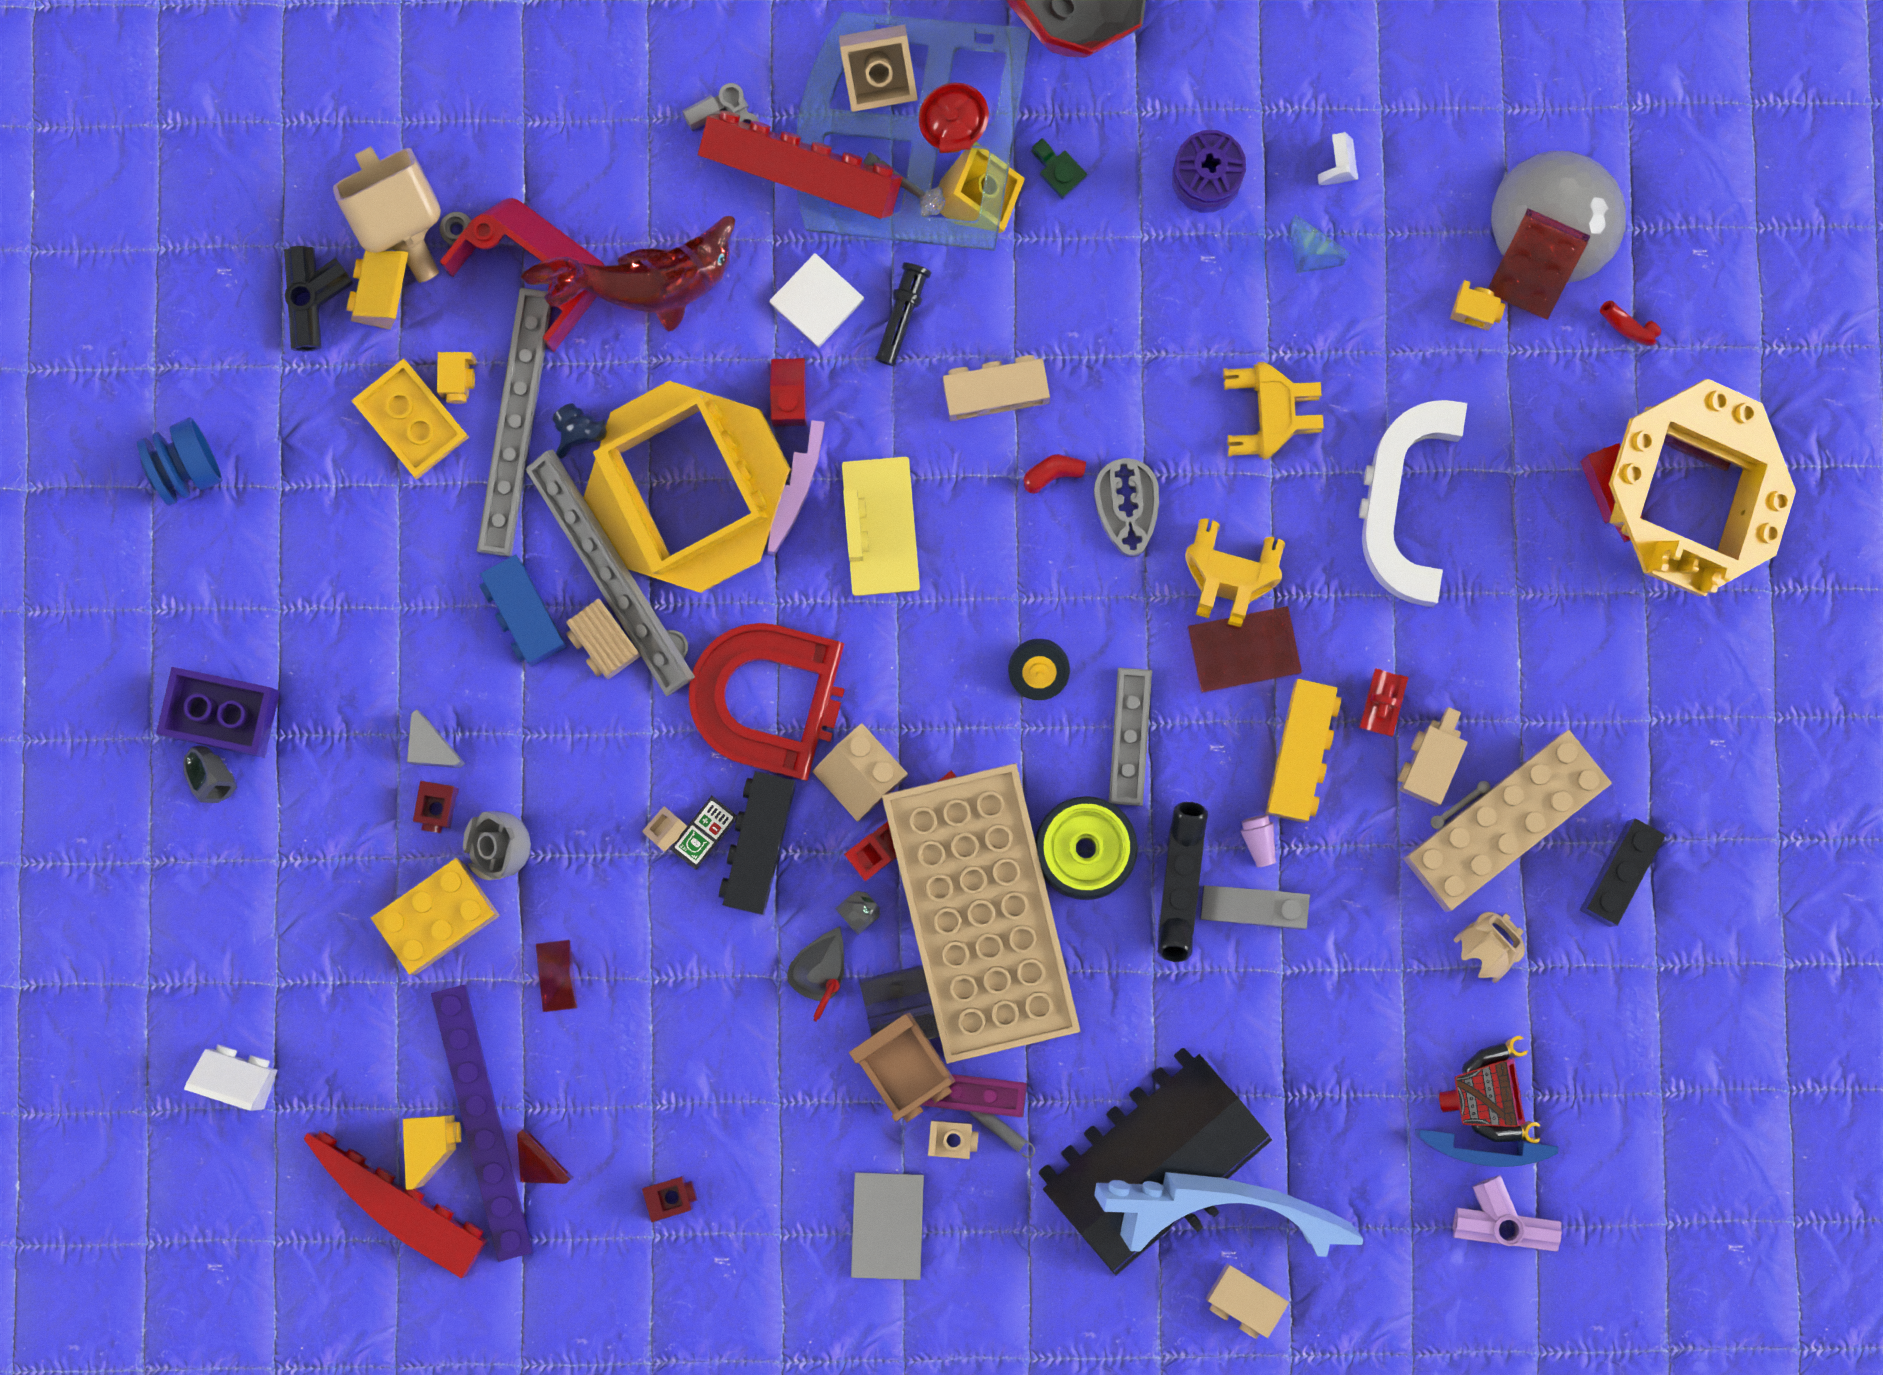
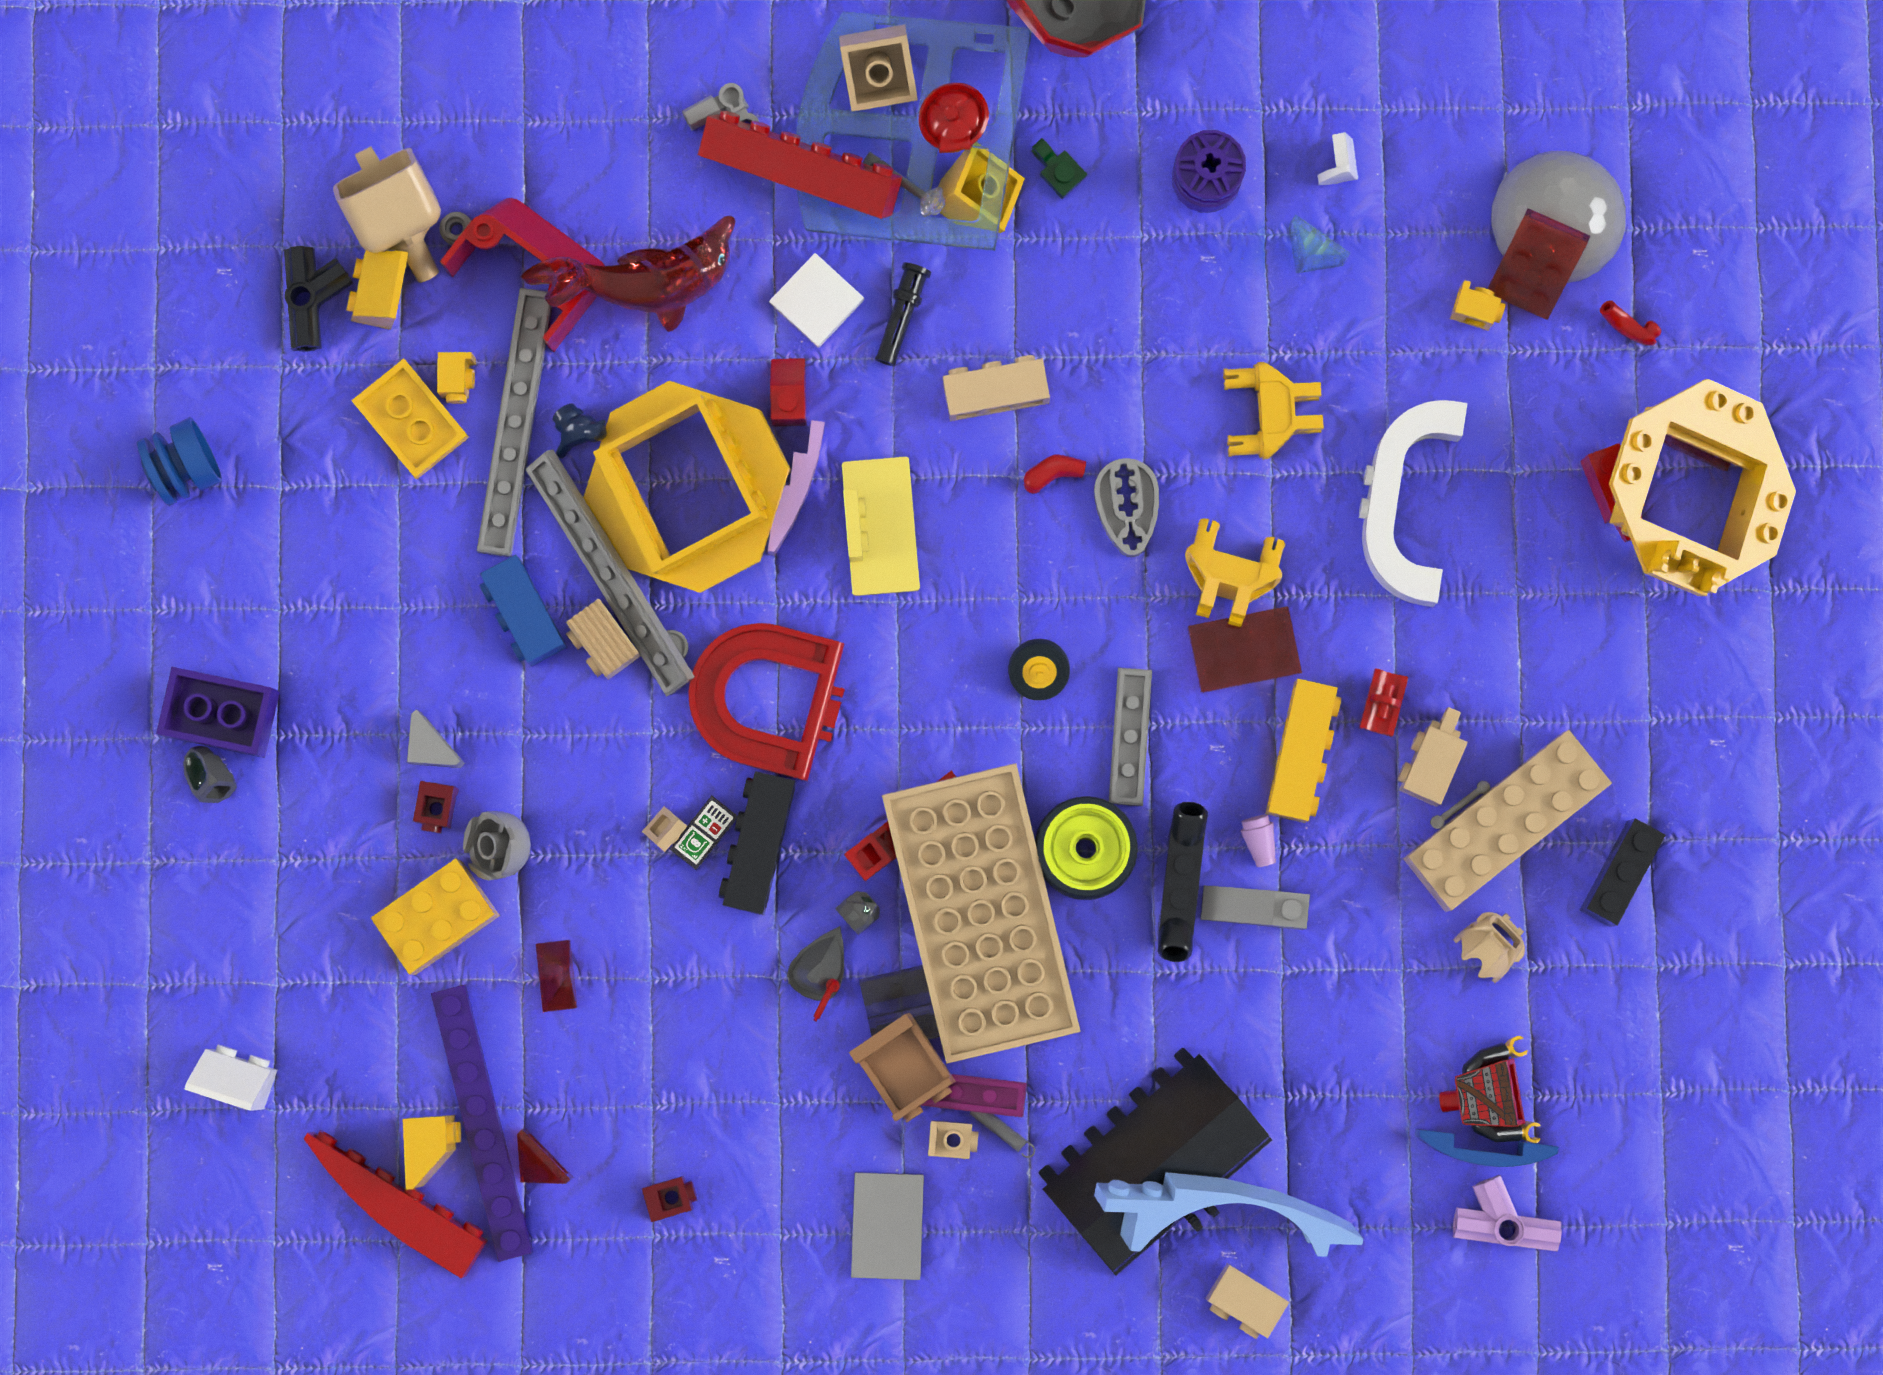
(860, 772): tan slope -> none

